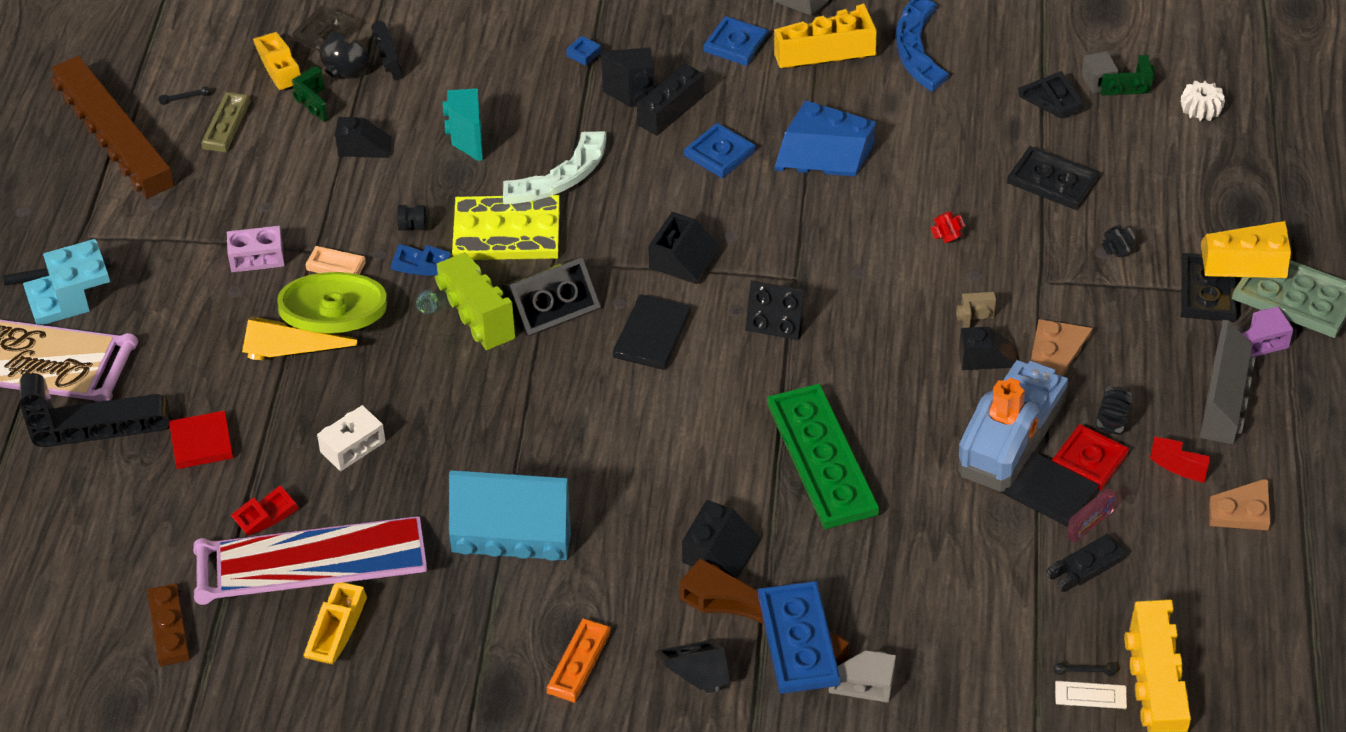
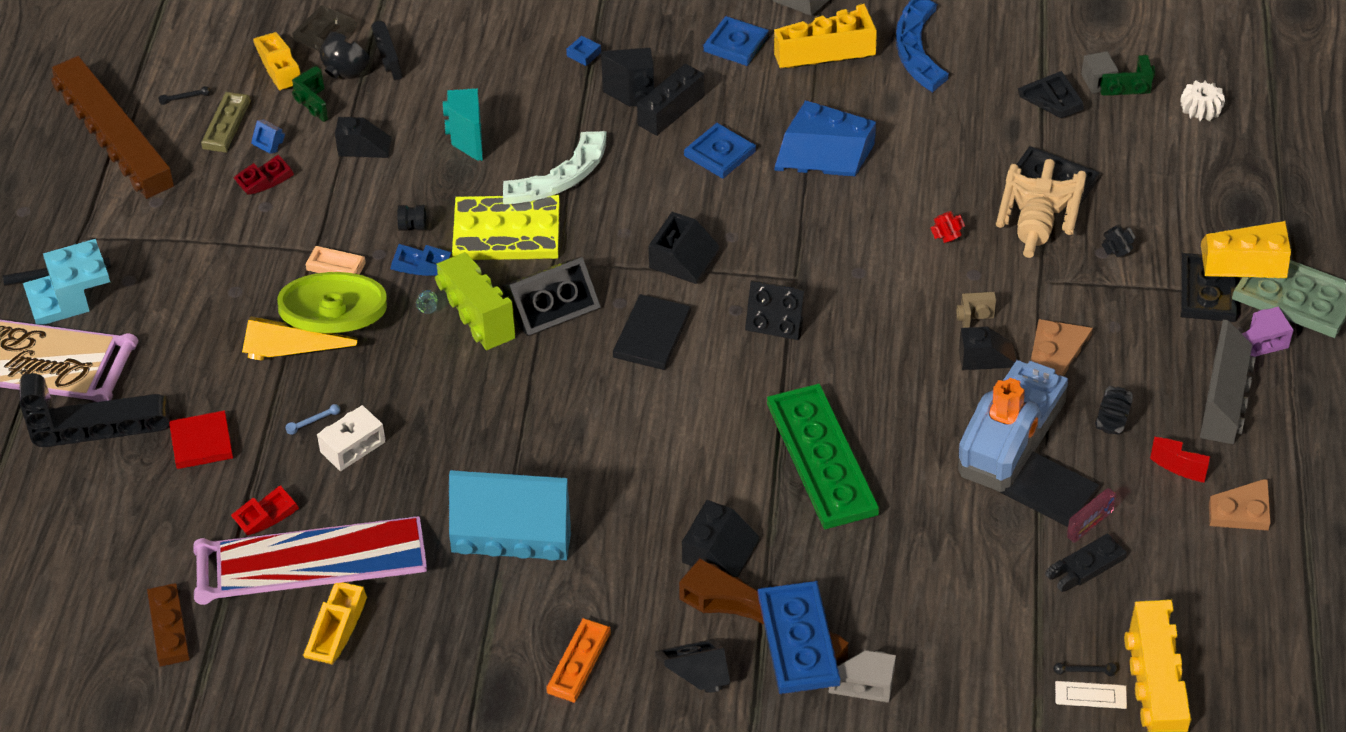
(255, 249): lavender brick -> none
(265, 177): none -> dark red slope
(267, 136): none -> blue tile
(292, 428): none -> medium blue hinge
(1039, 202): none -> tan bar
(1091, 455): red tile -> none

